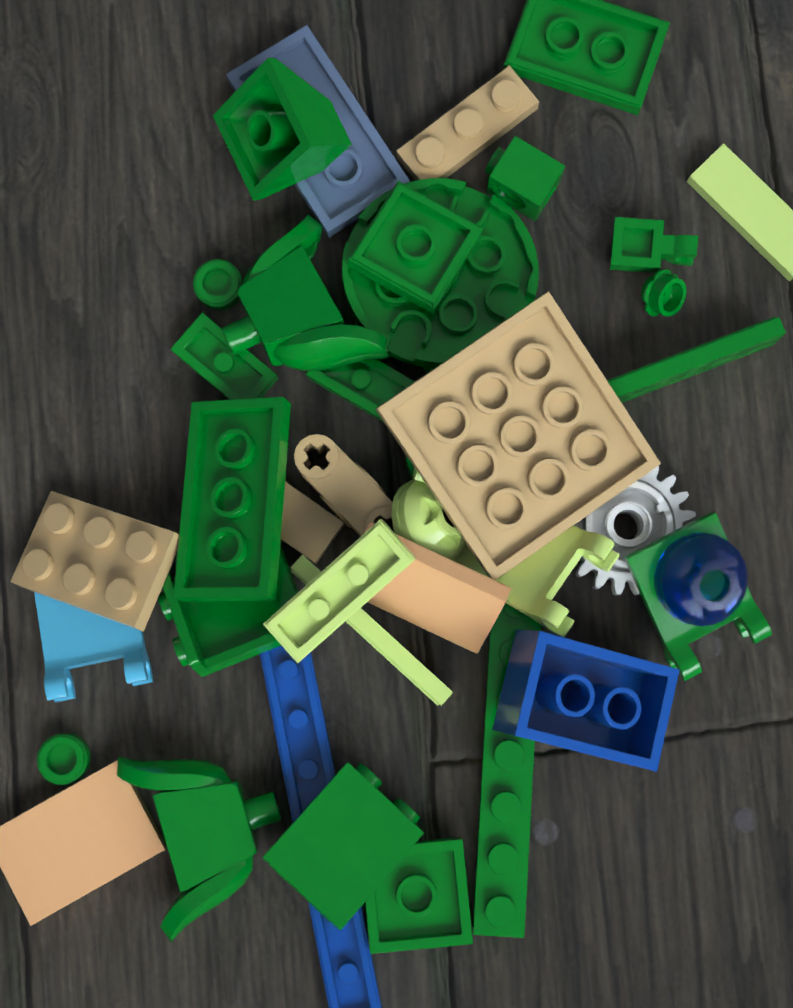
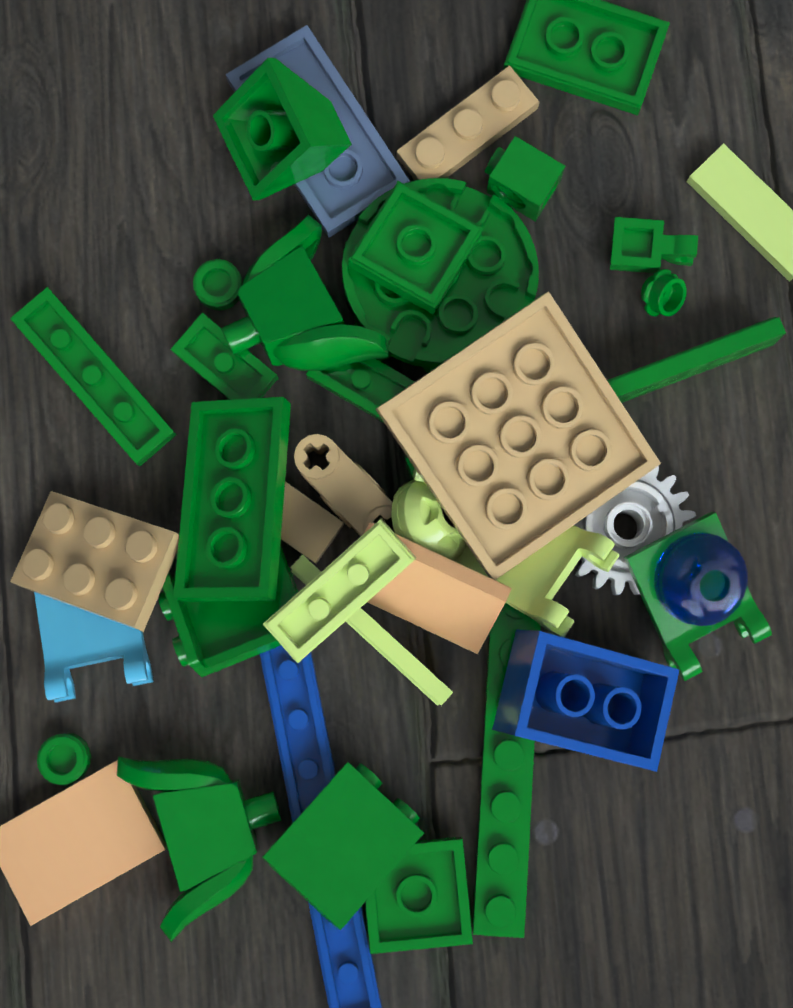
(93, 376): none -> green plate

